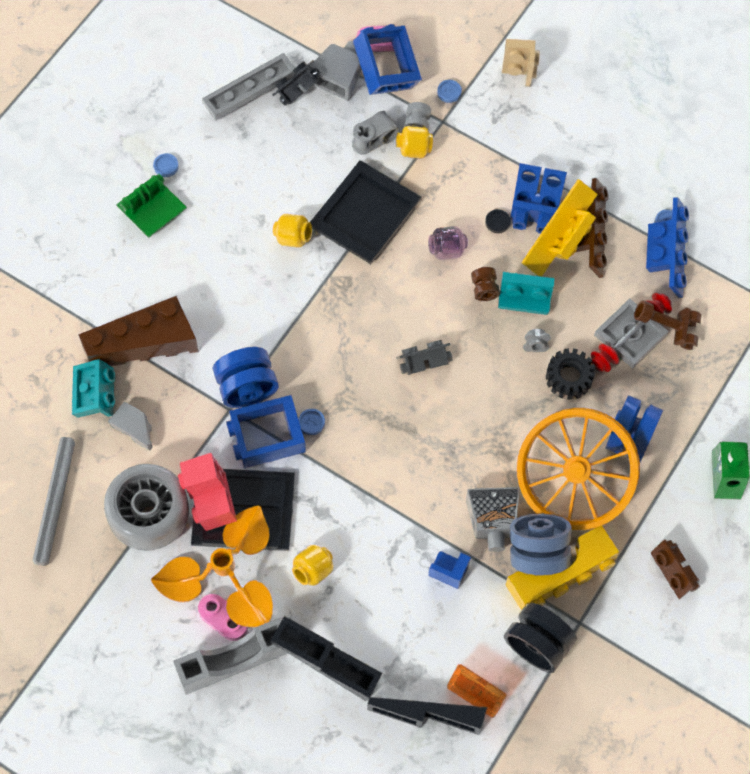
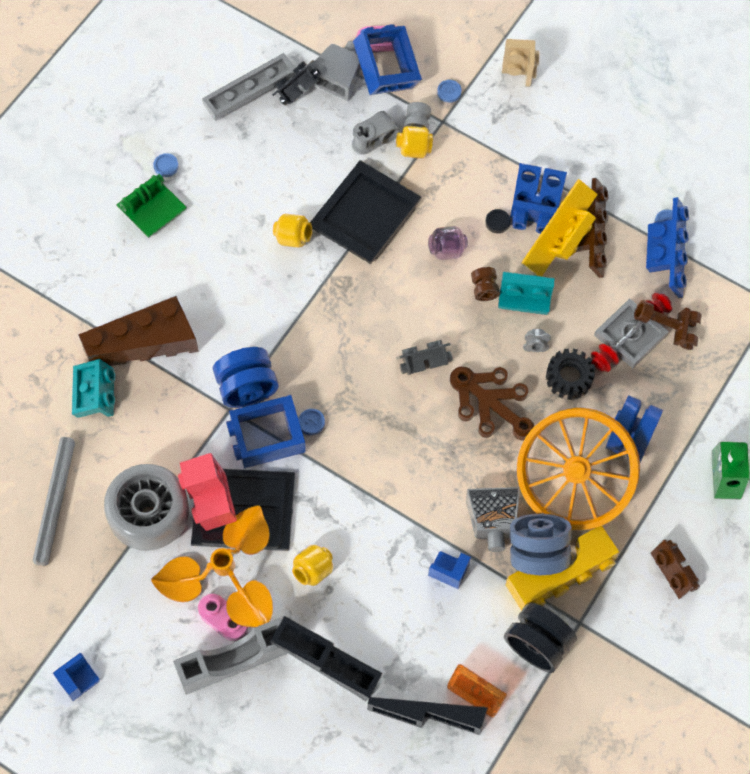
(76, 676): none -> blue panel
(132, 423): light grey slope -> none
(489, 399): none -> reddish brown plant

